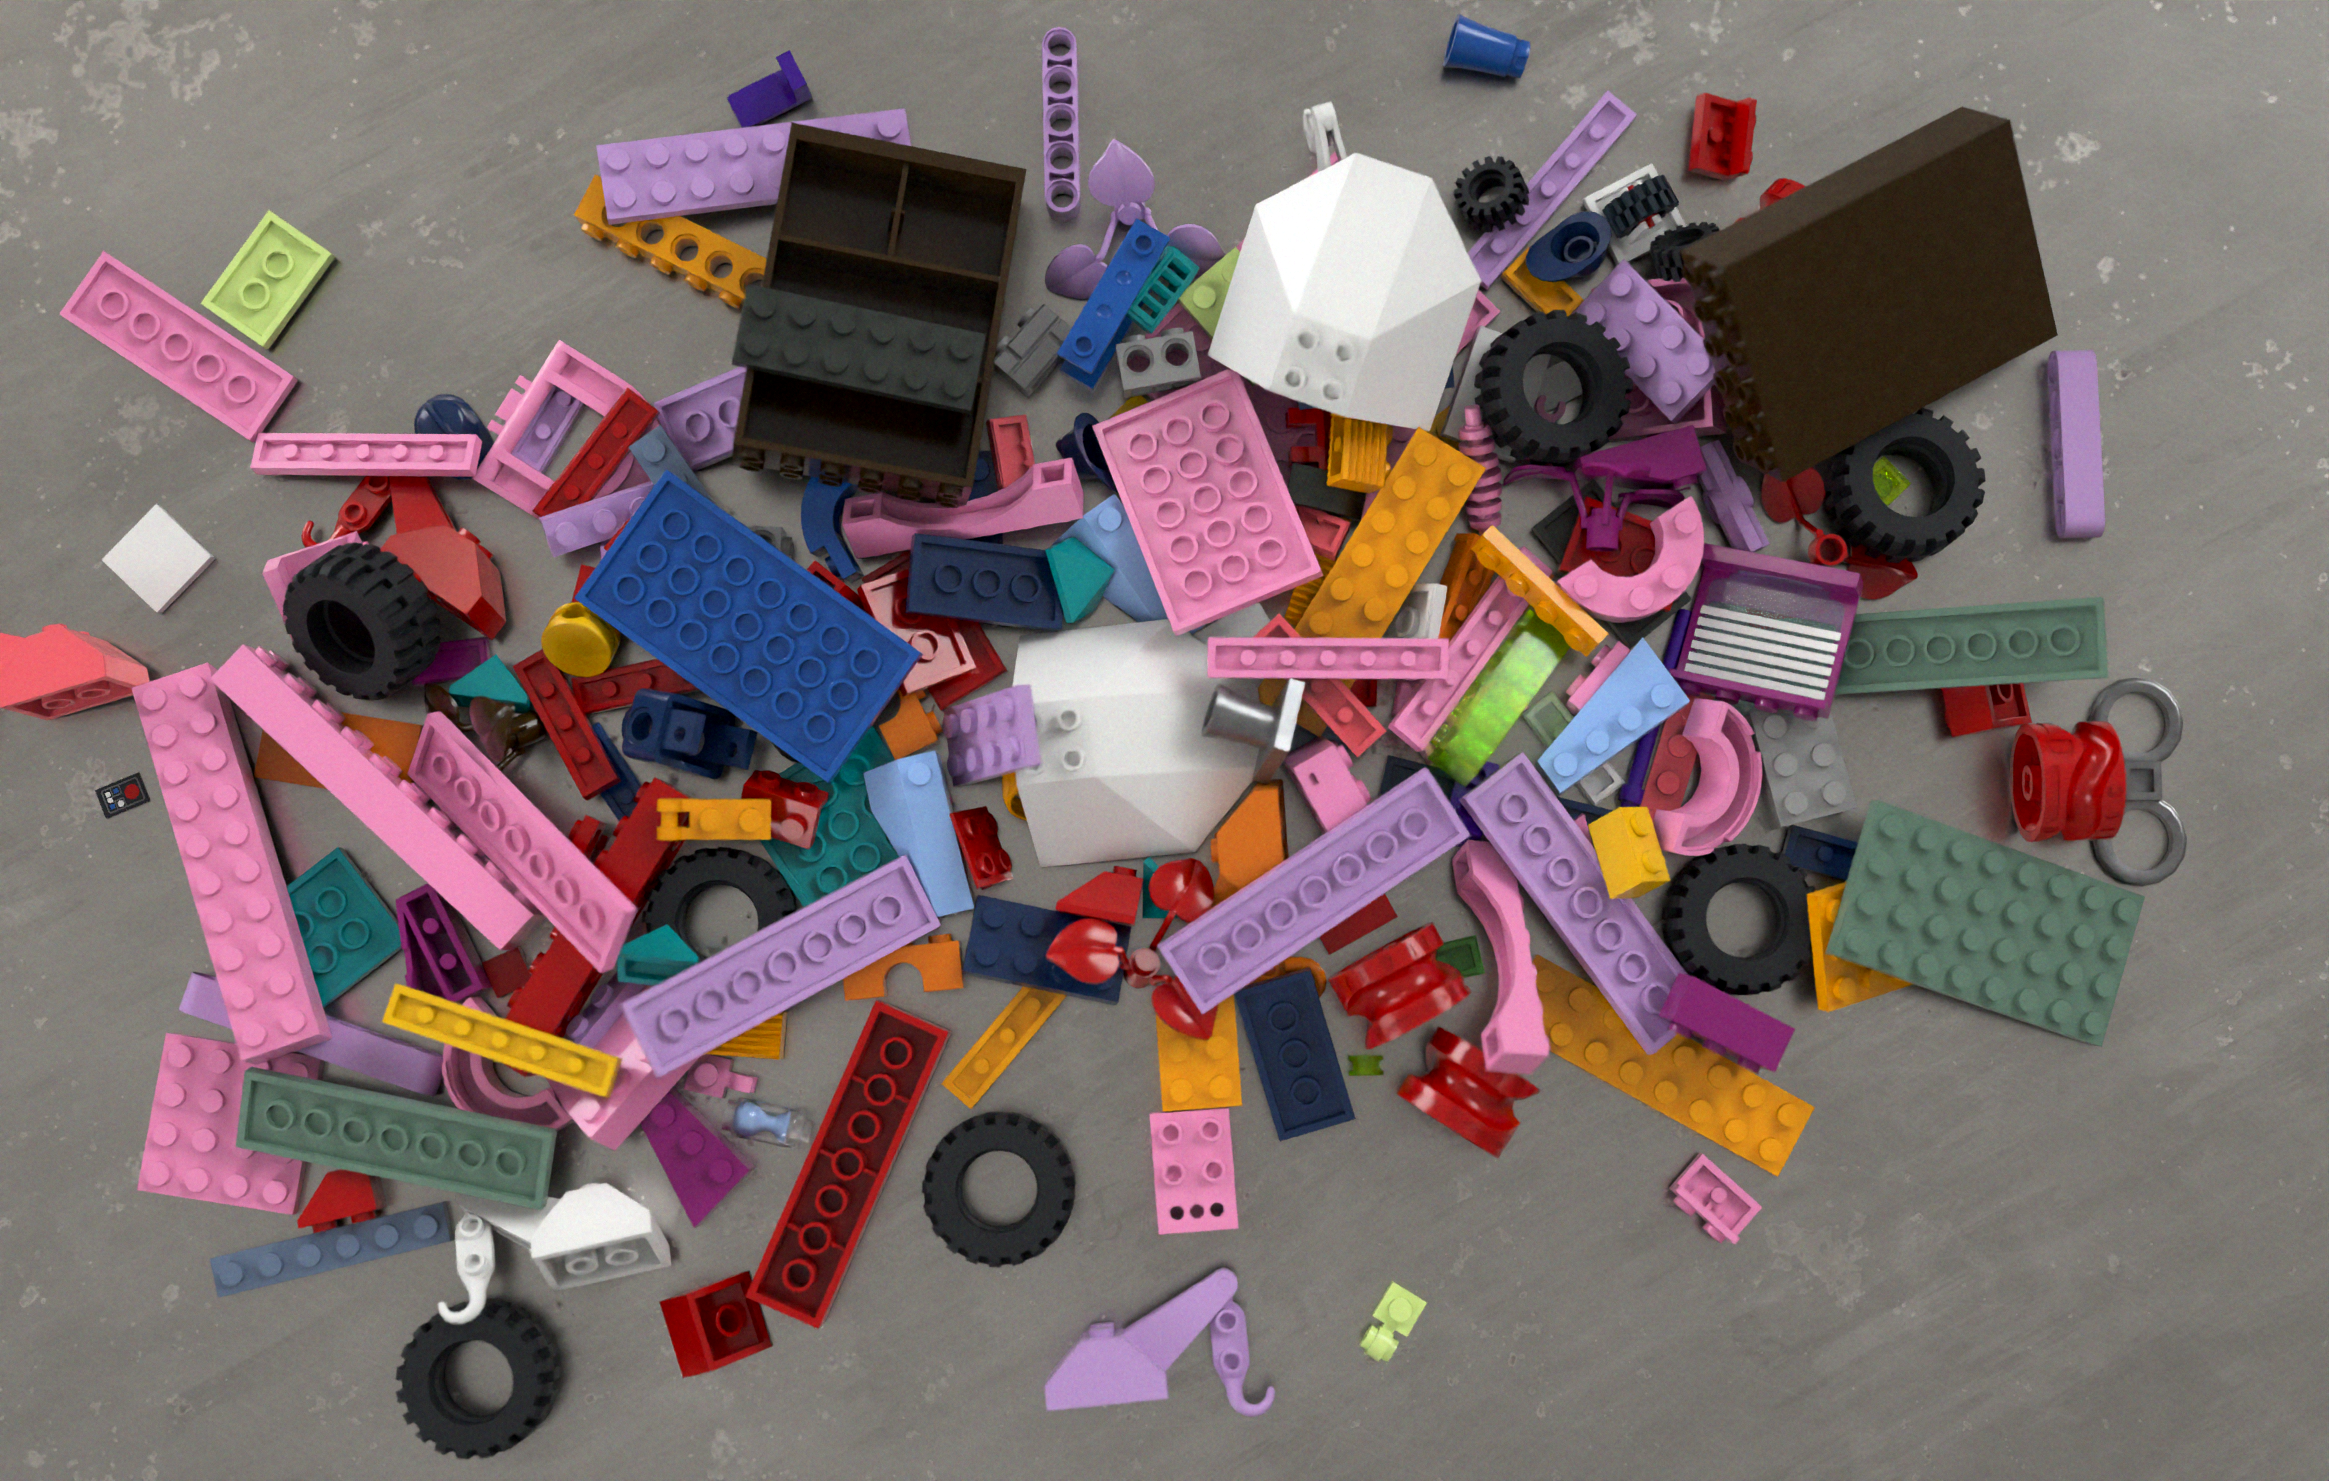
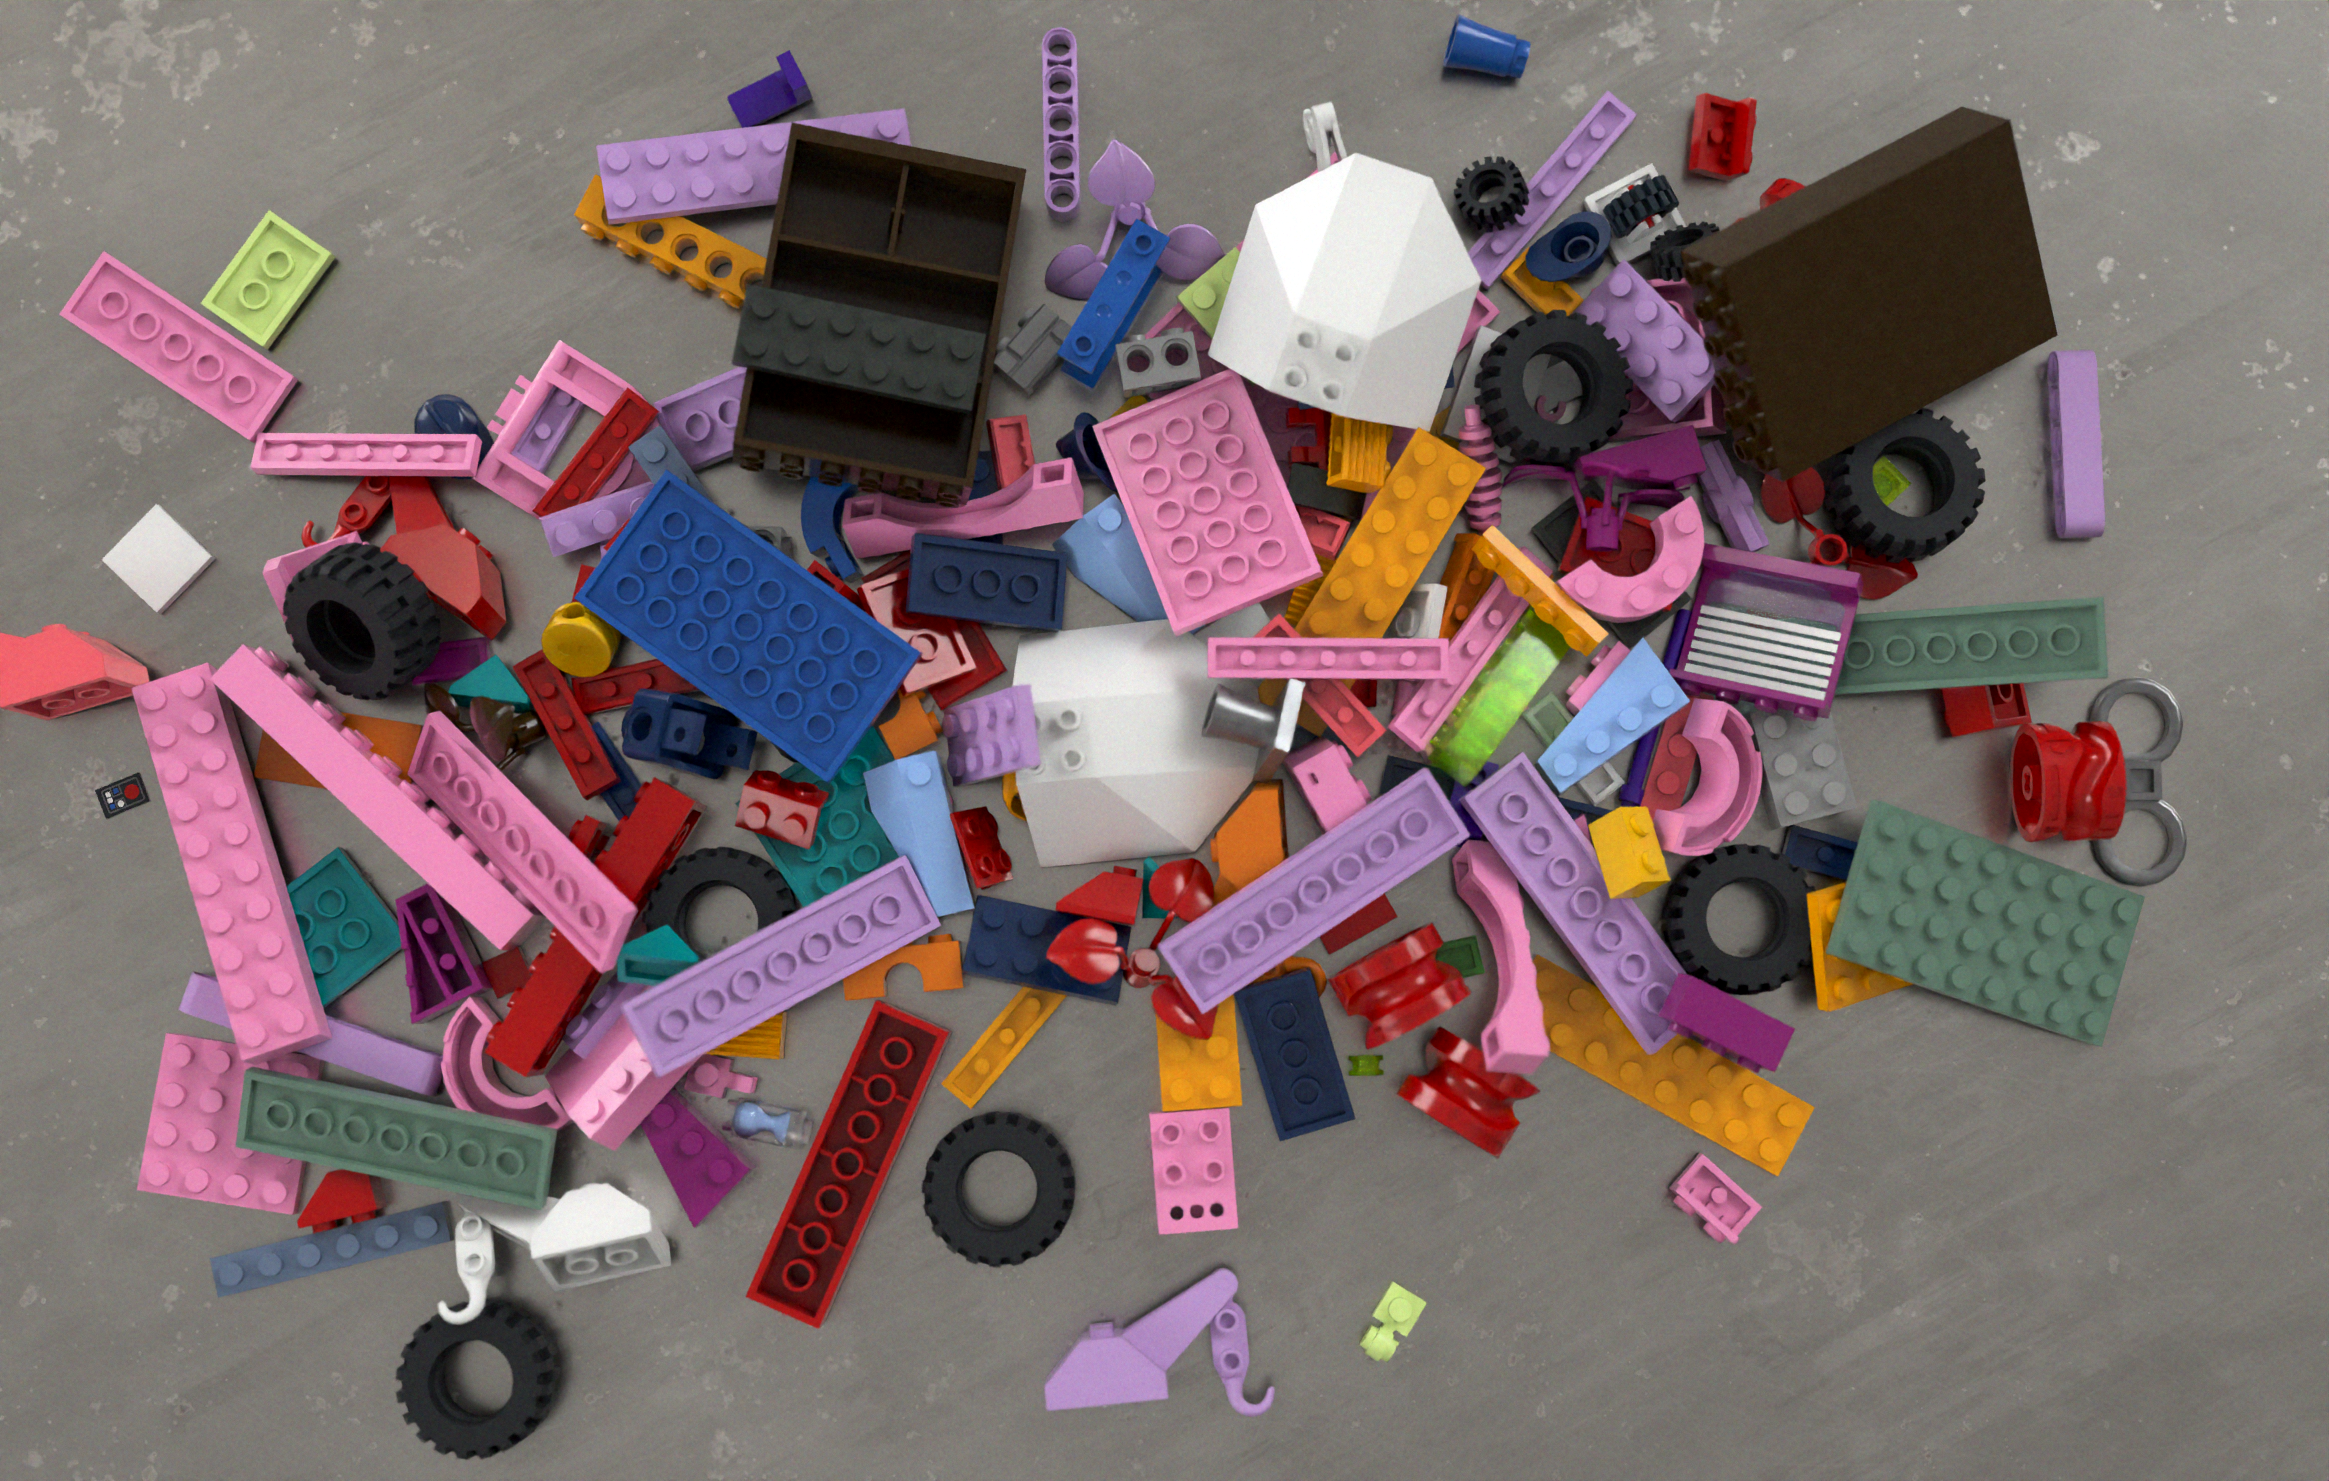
(502, 1040): yellow plate -> none
(715, 819): light orange plate -> none
(715, 1325): red slope -> none
(1078, 577): teal slope -> none
(1178, 282): teal slope -> none

